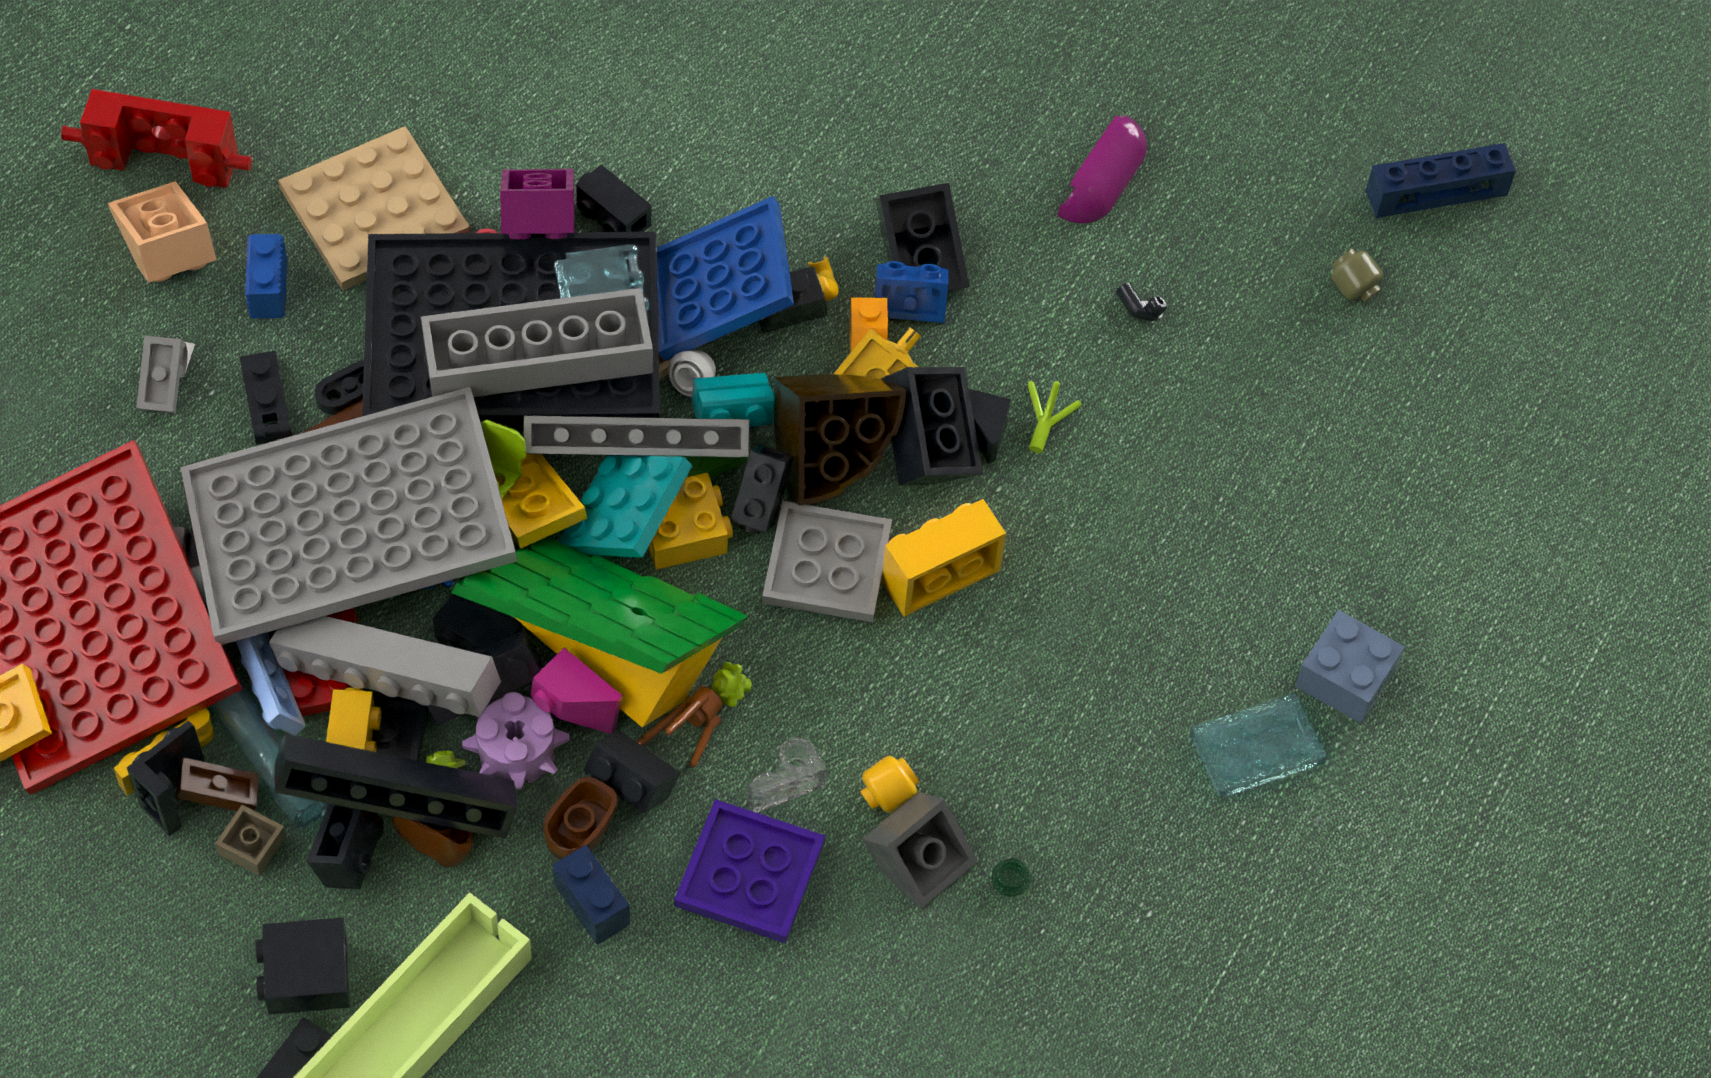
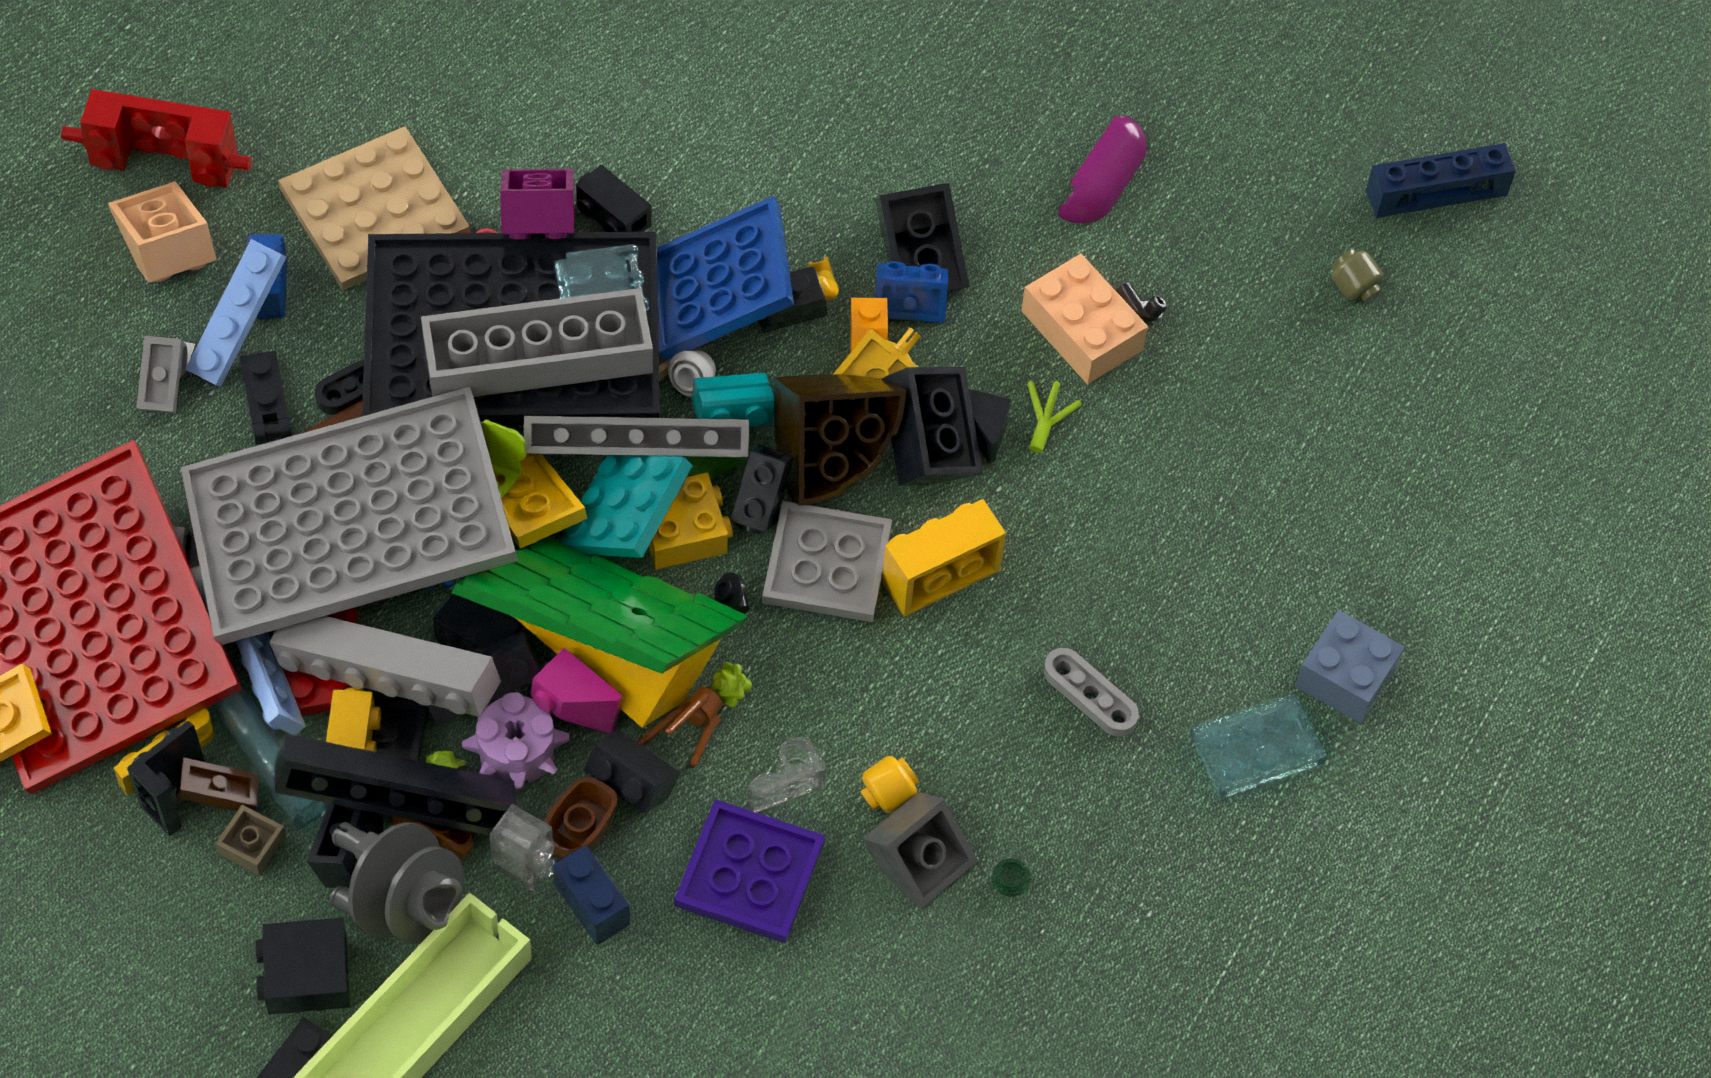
(235, 313): none -> light blue plate
(400, 881): none -> dark grey piece
(523, 847): none -> clear brick
(731, 592): none -> black plate
(1084, 318): none -> light nougat brick
(1084, 679): none -> light grey plate

